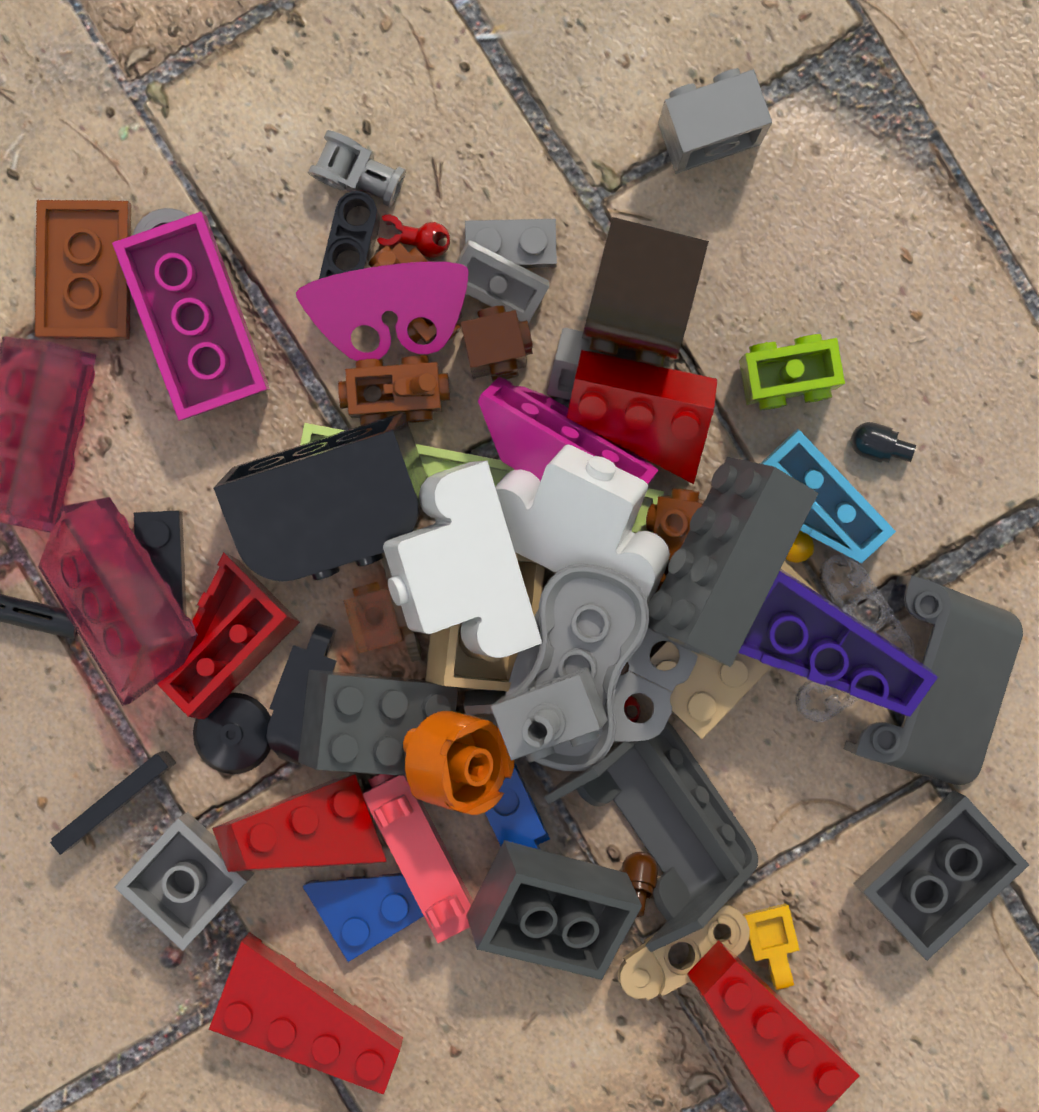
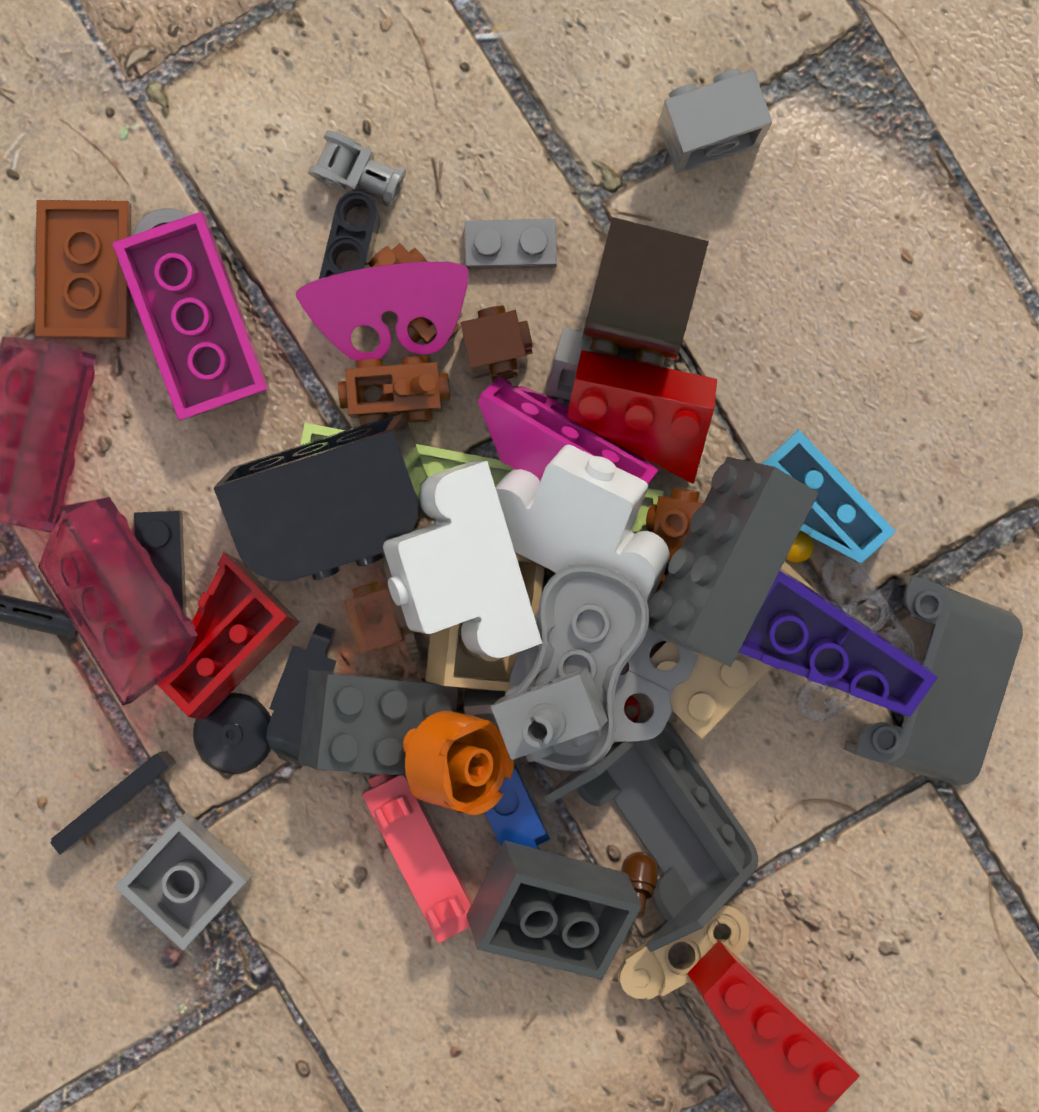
(302, 1020): red wedge -> none
(305, 830): red wedge -> none
(363, 909): blue wing -> none
(424, 238): red arm -> none
(501, 281): light grey plate -> none
(771, 938): yellow plate -> none
(805, 369): lime brick -> none
(880, 443): black cylinder -> none
(941, 874): dark grey brick -> none

